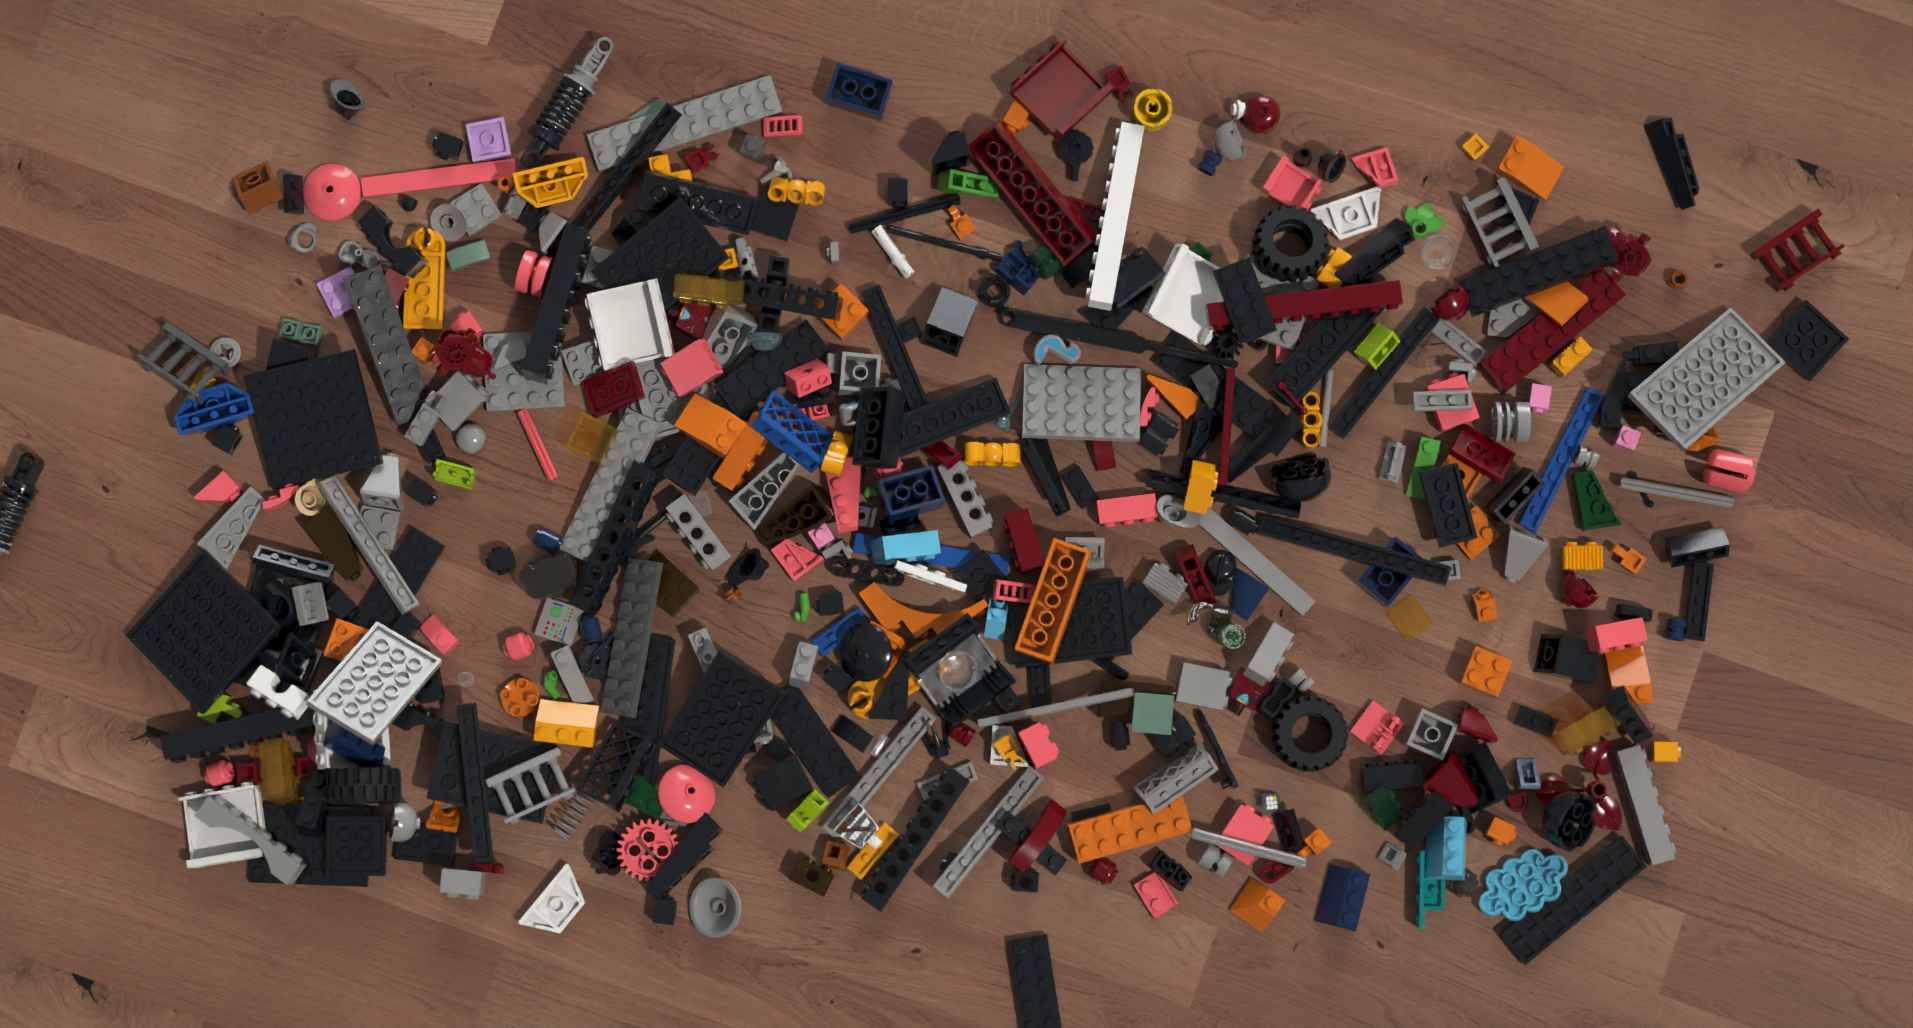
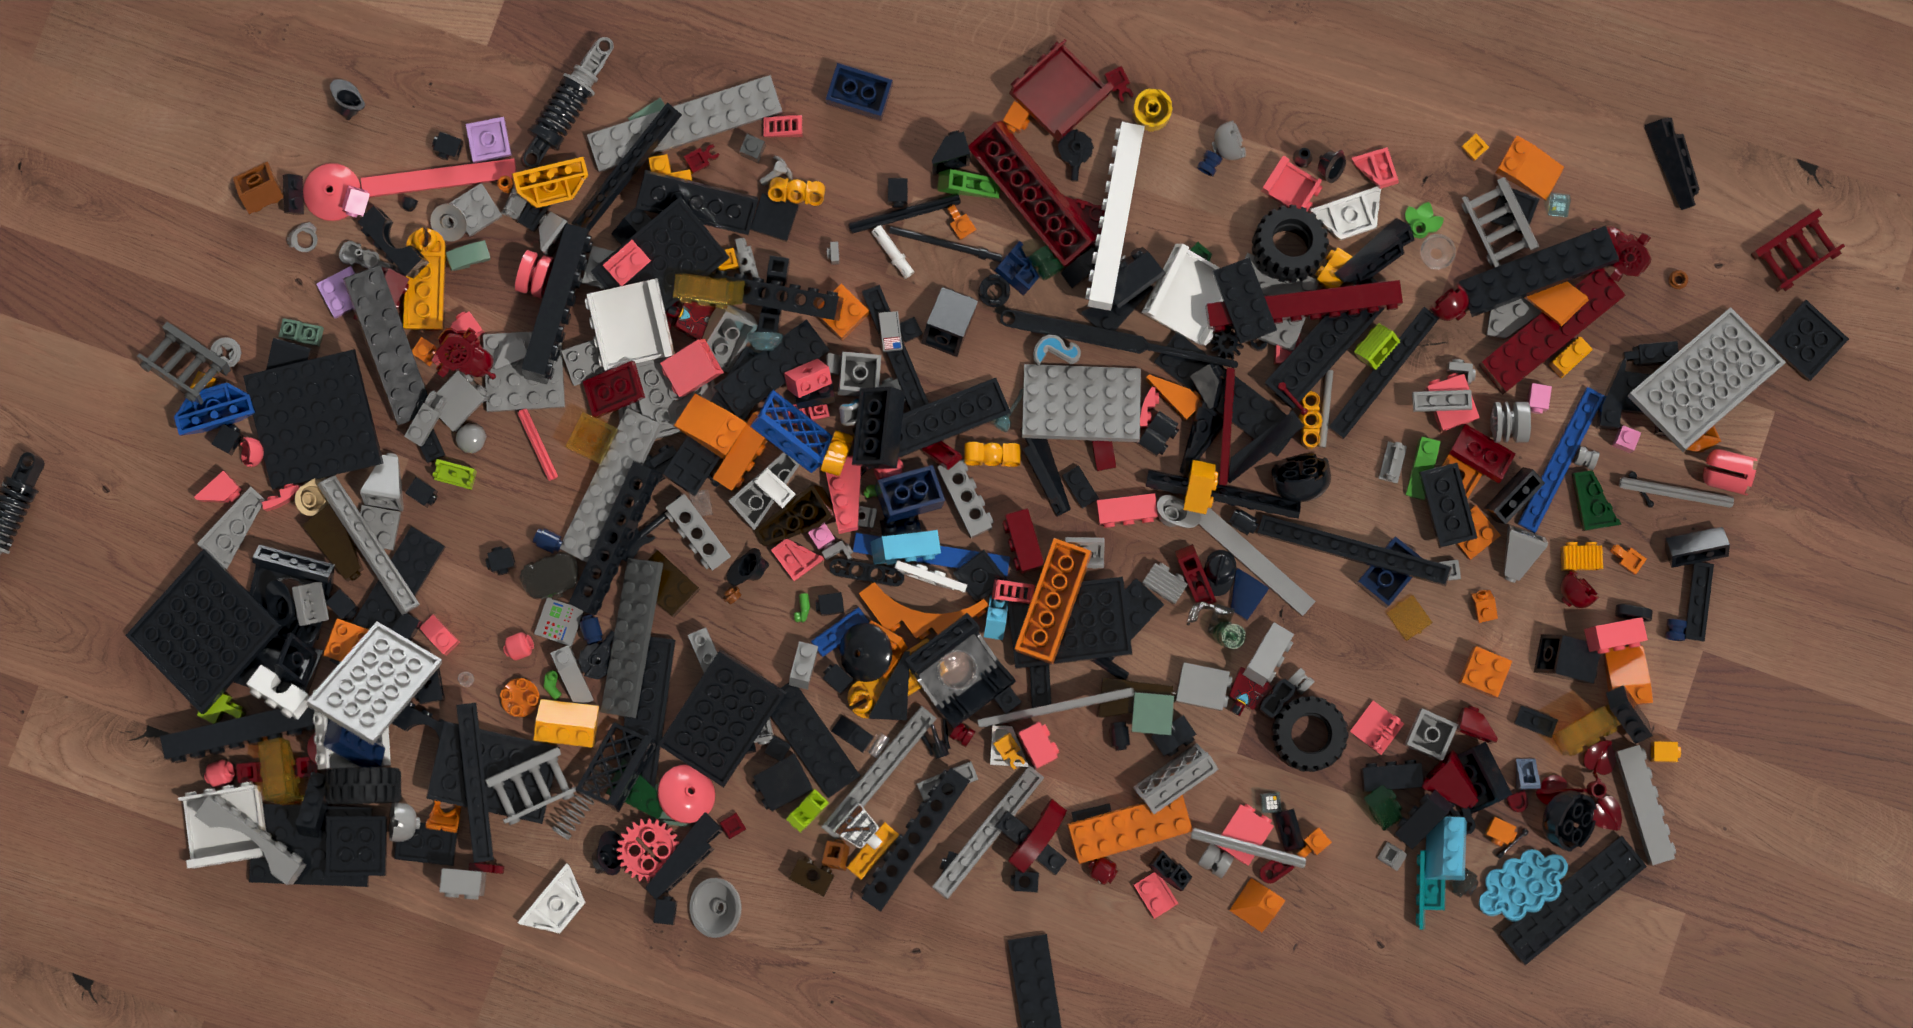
(252, 452): none -> coral hair
(355, 201): none -> bright pink brick
(626, 263): none -> coral plate
(733, 825): none -> dark red tile
(774, 487): none -> white tile
(890, 331): none -> light grey tile
(1230, 781): black piece -> none
(1237, 109): white plate -> none
(1261, 114): dark red cylinder -> none
(1342, 897): dark blue slope -> none
(1458, 342): light grey tile -> none
(1524, 832): none -> black hinge
(1559, 204): none -> clear light blue slope

